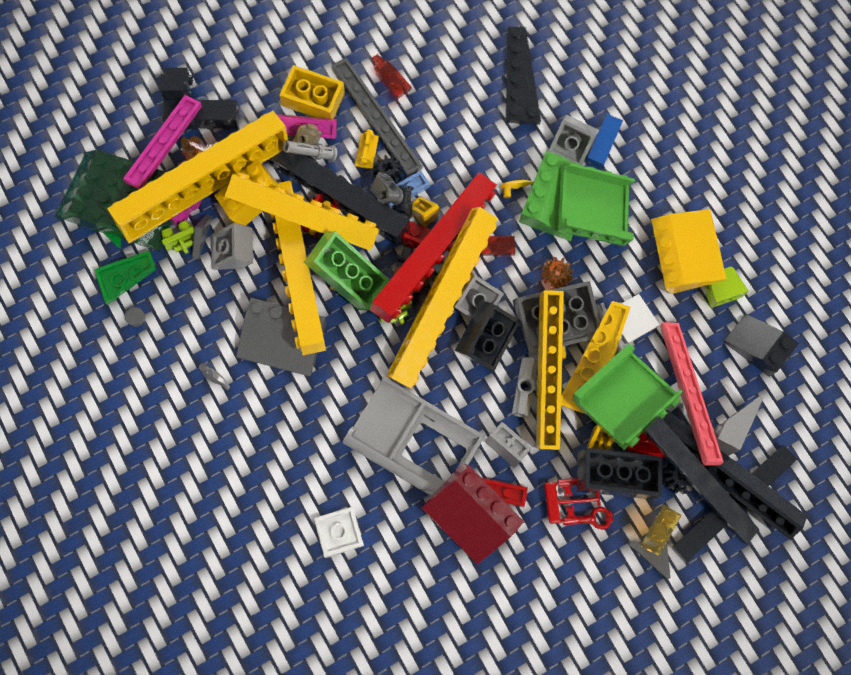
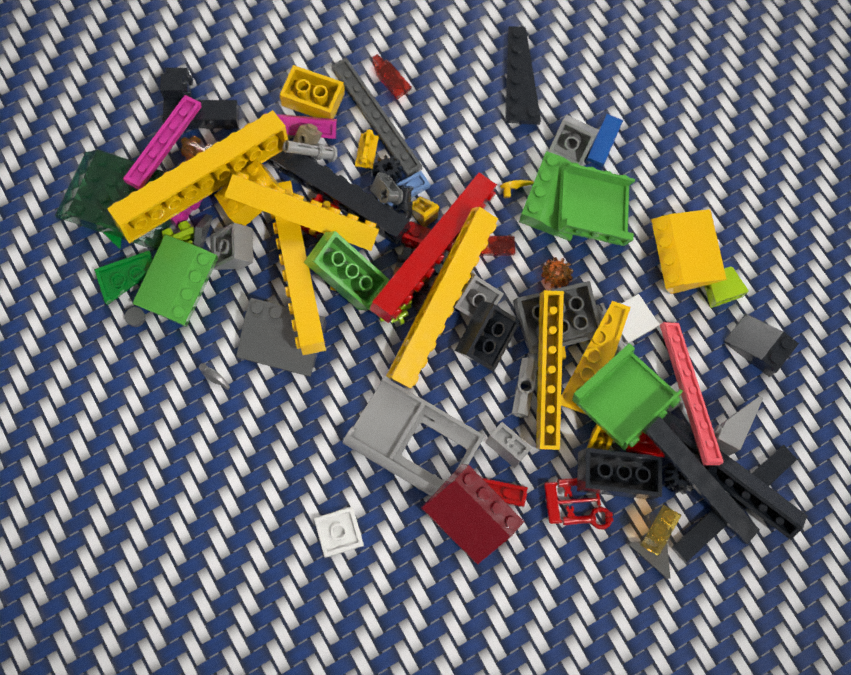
(175, 280): none -> bright green slope

